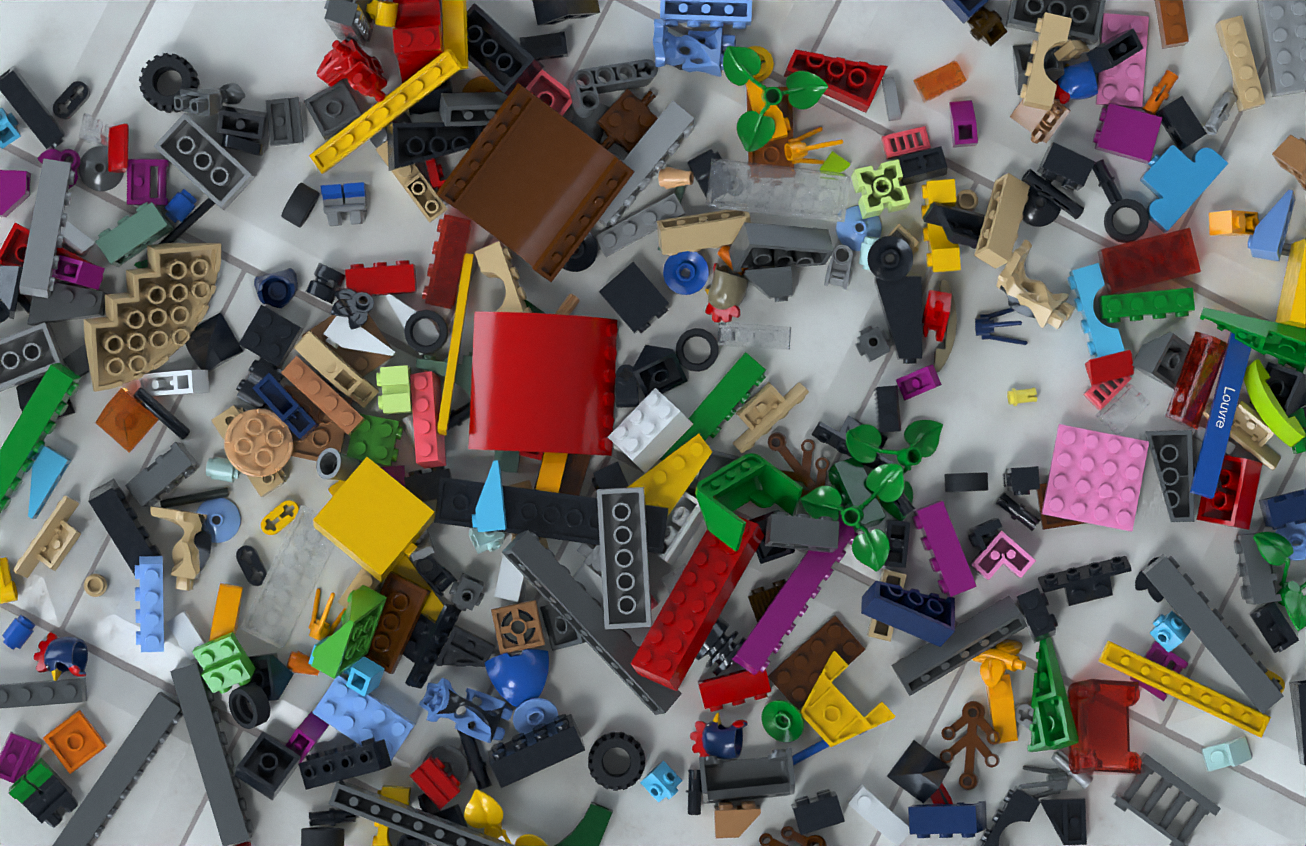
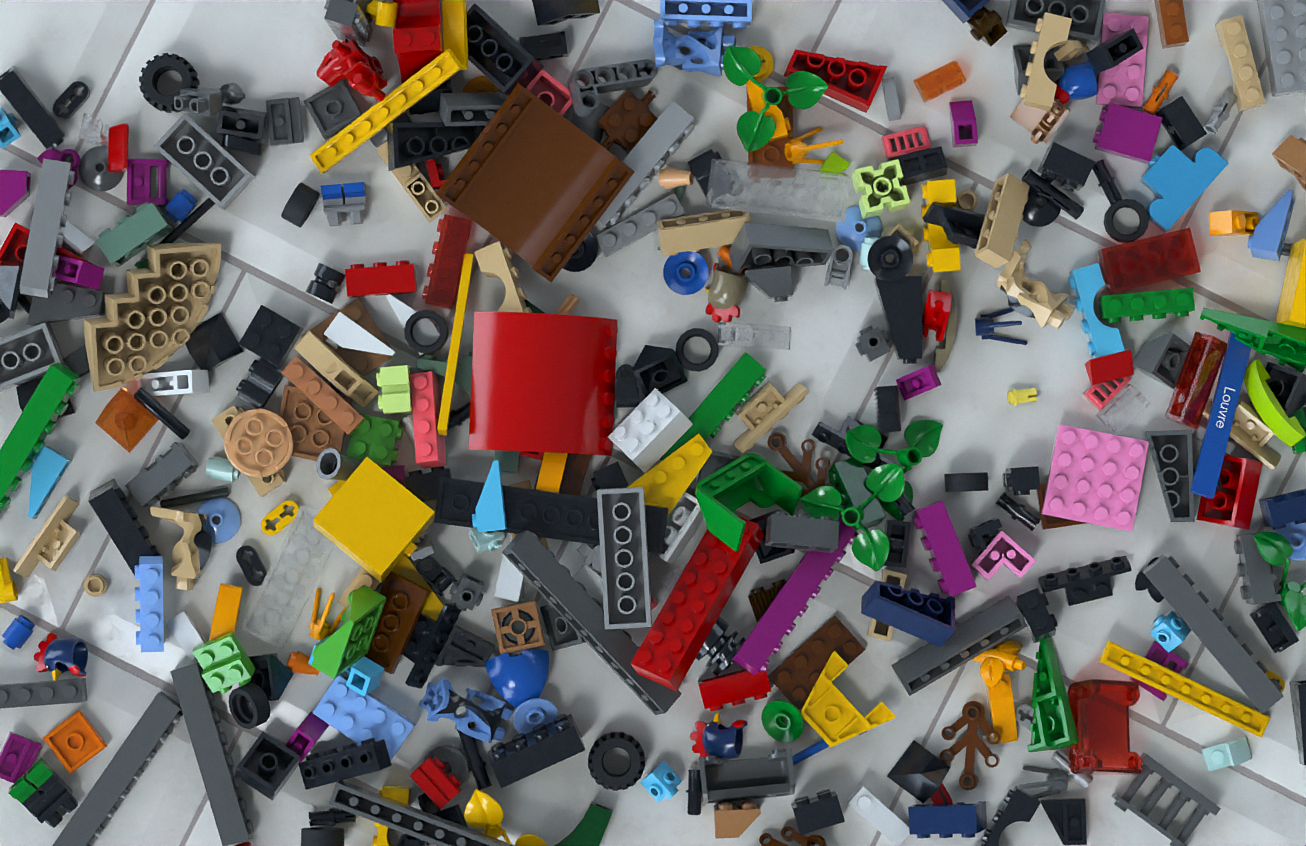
(276, 288): dark blue hair -> none
(285, 406): dark blue slope -> none
(349, 306): black plate -> none
(634, 298): black brick -> none

